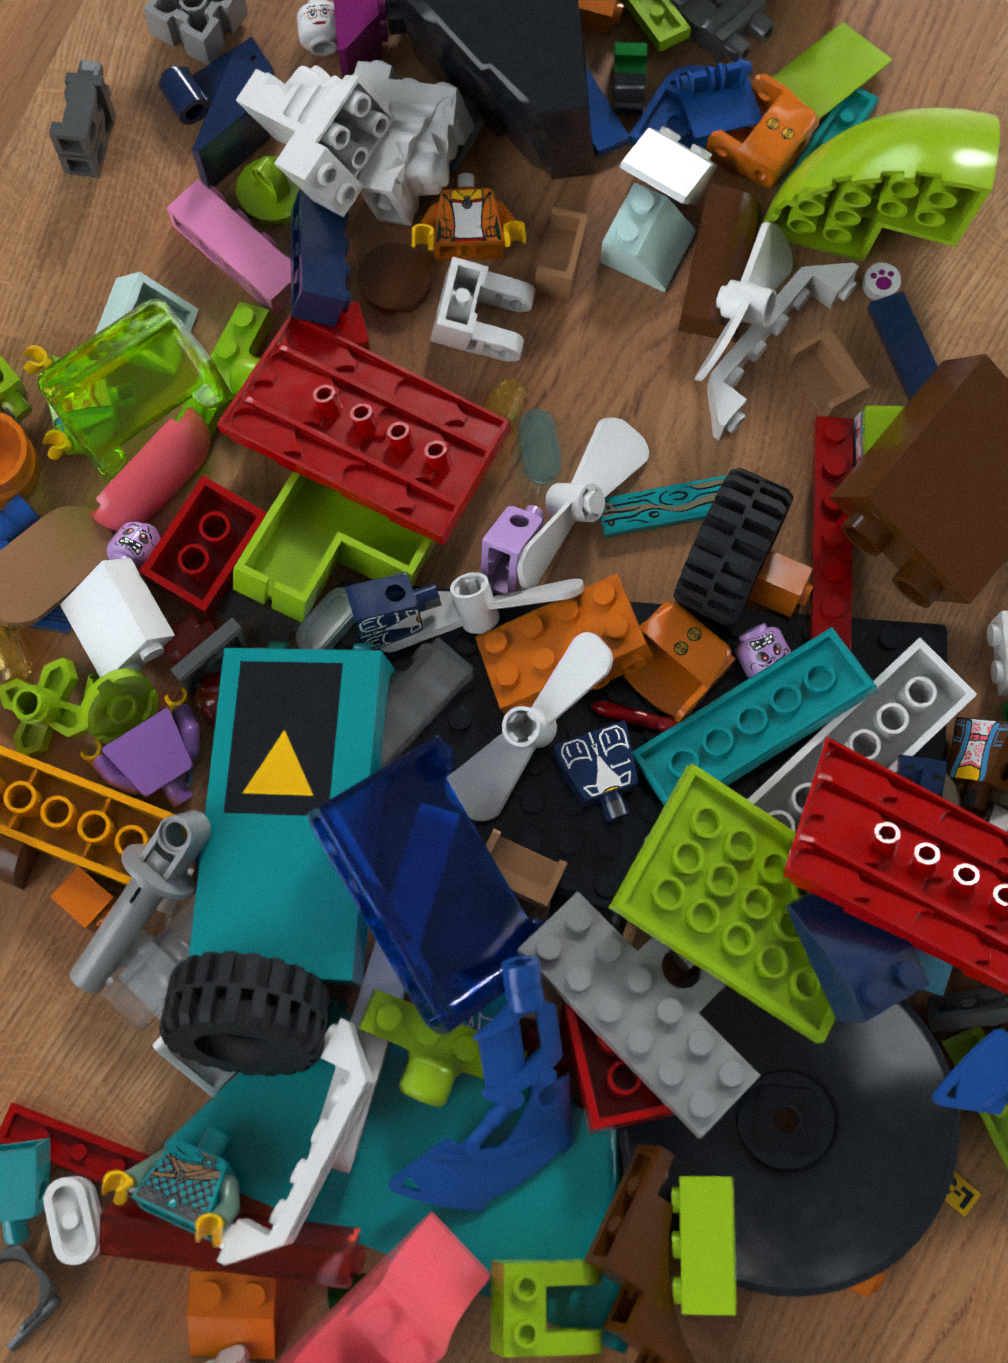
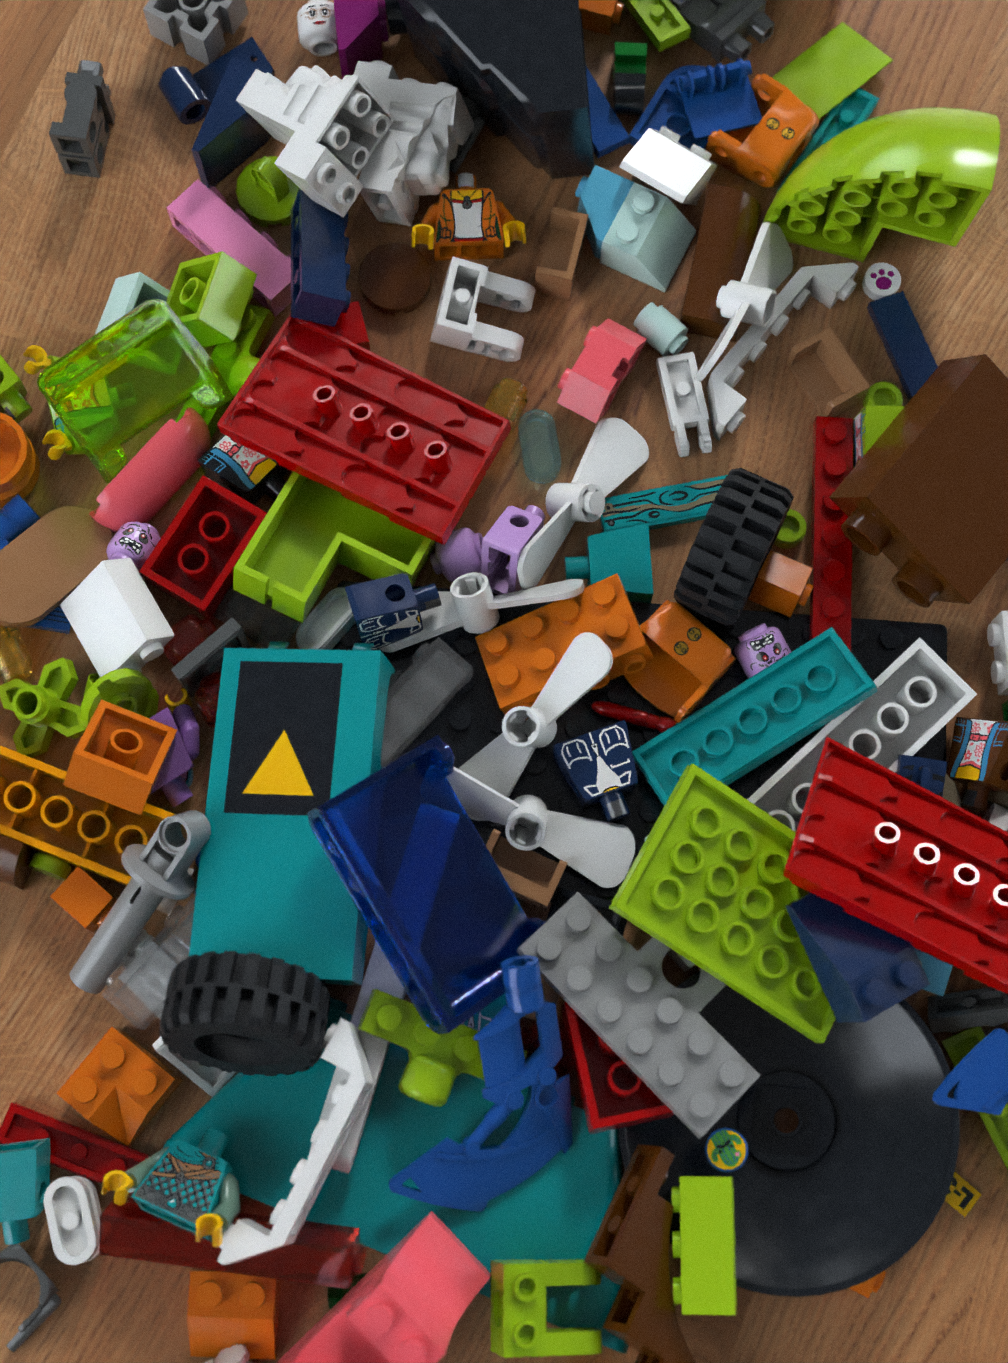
(50, 865): none -> lime tile
(119, 757): none -> orange slope
(119, 1086): none -> orange slope
(212, 297): none -> lime brick
(243, 470): none -> torso
(459, 554): none -> lavender head
(588, 845): none -> white piece
(601, 199): none -> medium azure slope
(601, 367): none -> coral brick
(619, 552): none -> teal torso
(661, 329): none -> light aqua brick
(684, 400): none -> white hinge
(726, 1150): none -> tile
(792, 530): none -> lime tile
(883, 394): none -> lime tile

